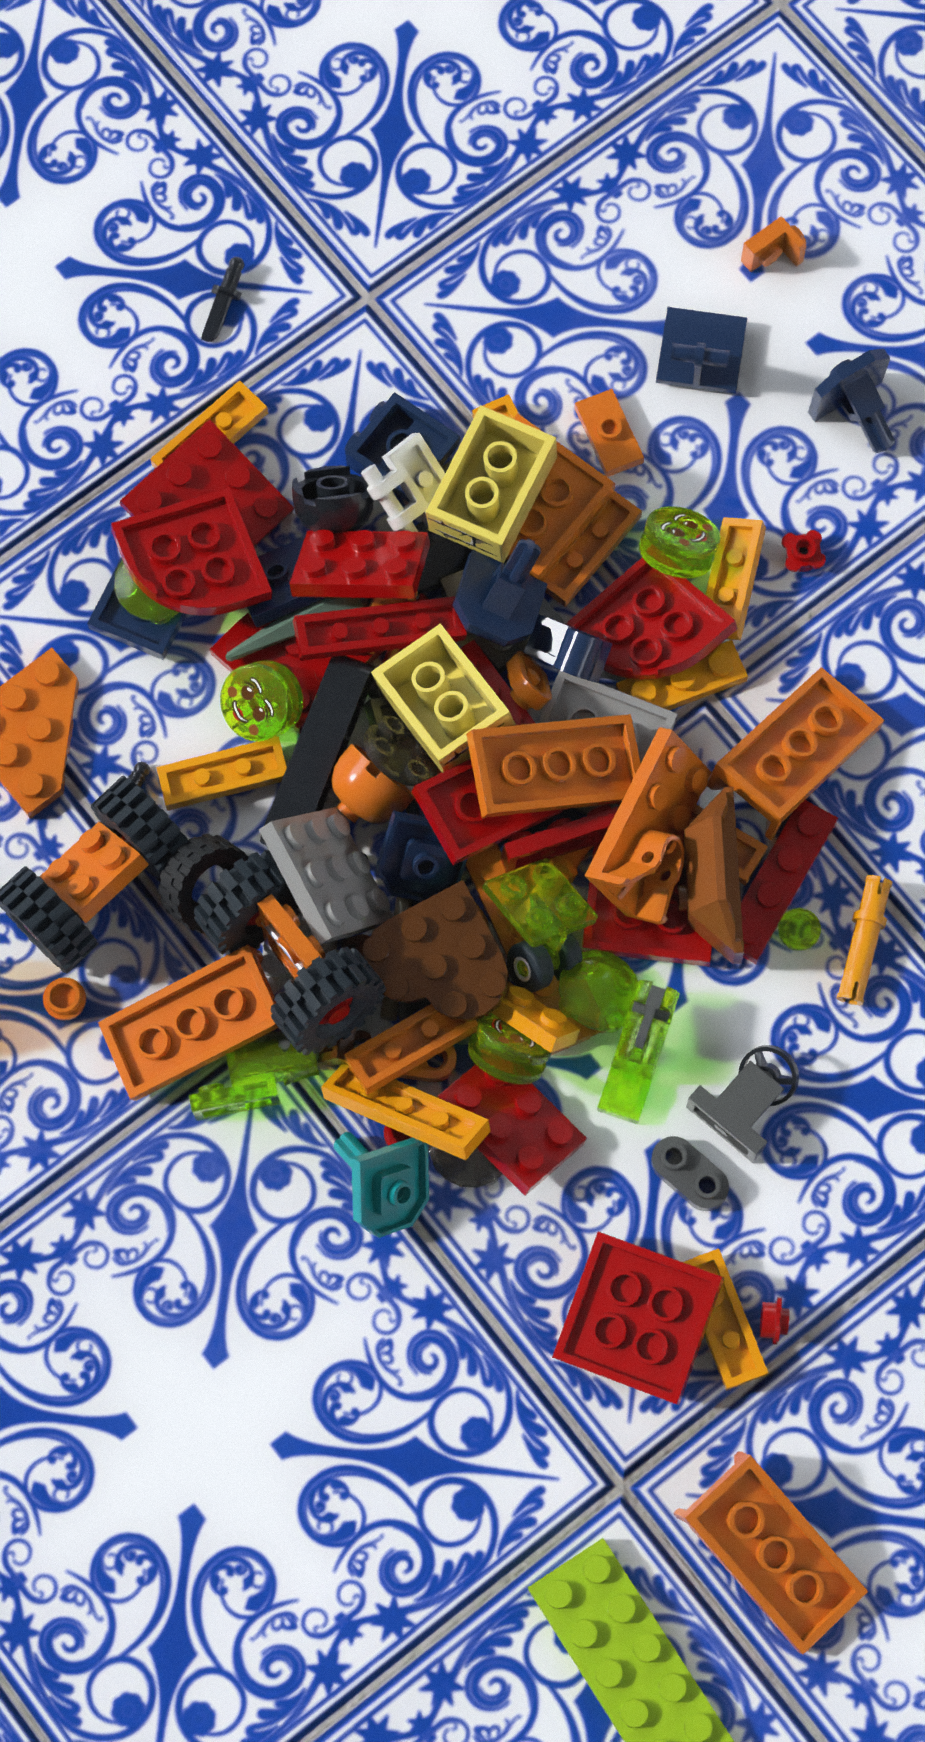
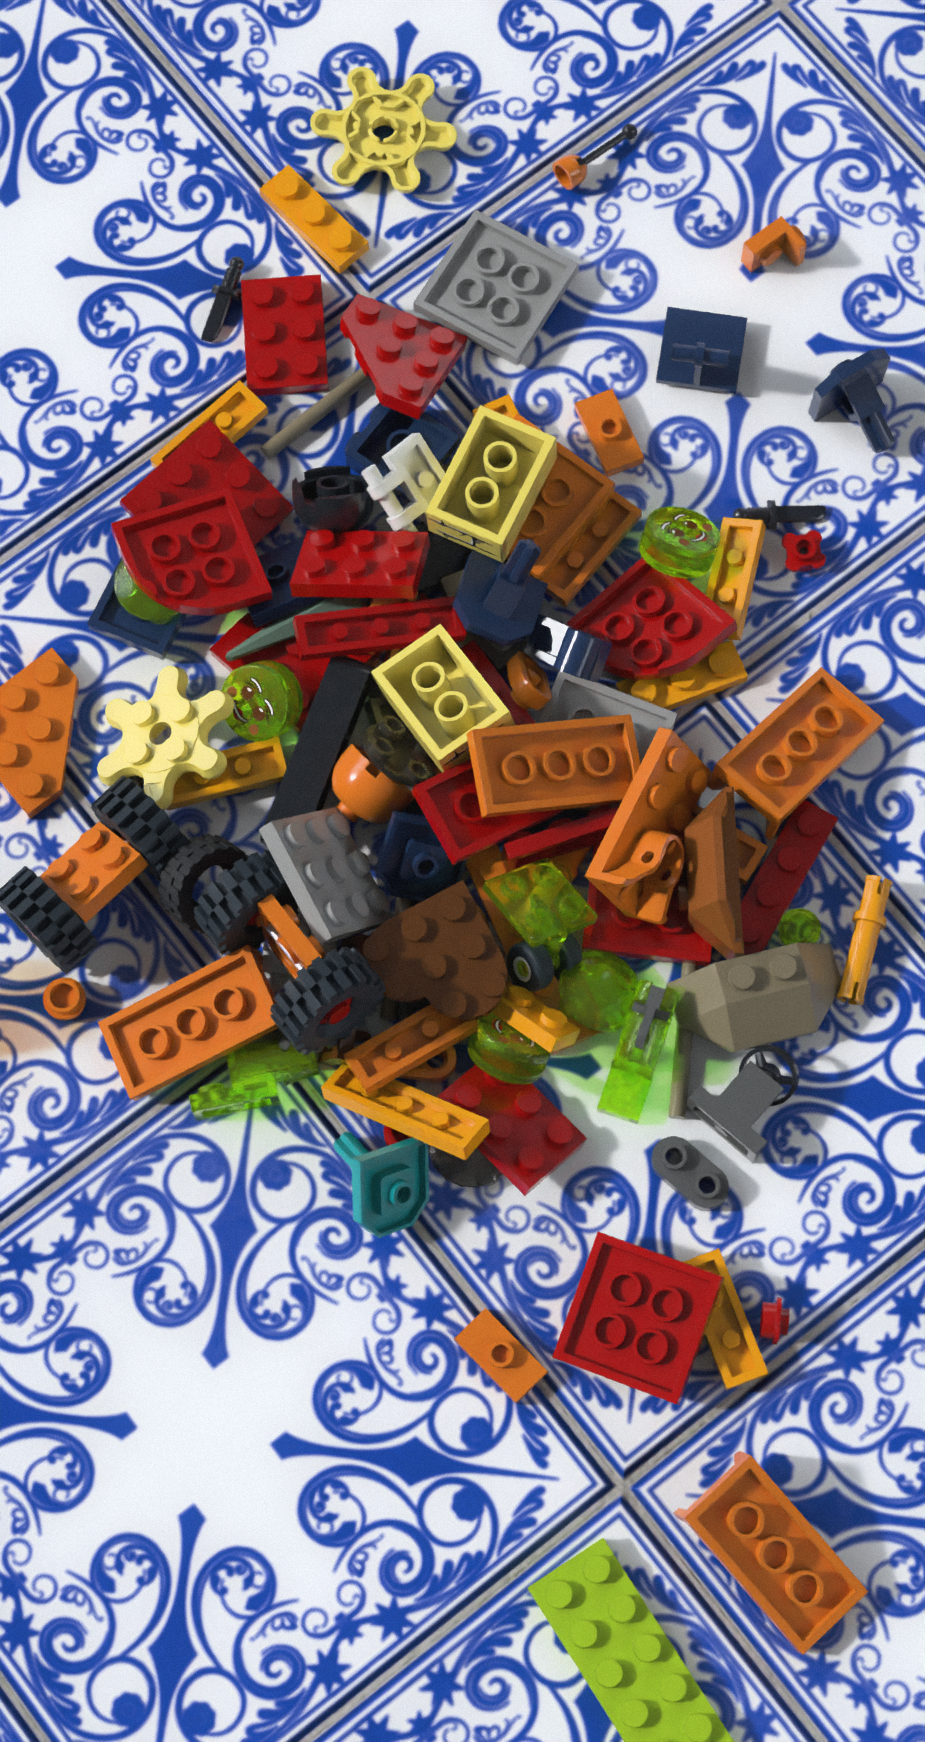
(181, 753): none -> light yellow plate
(284, 335): none -> red plate
(314, 219): none -> light orange plate
(314, 414): none -> dark tan bar
(378, 107): none -> light yellow plate
(400, 353): none -> red plate
(496, 287): none -> light grey plate
(500, 1355): none -> orange plate
(572, 169): none -> hinge
(681, 1063): none -> dark tan bar
(759, 996): none -> dark tan wedge
(782, 514): none -> black piece

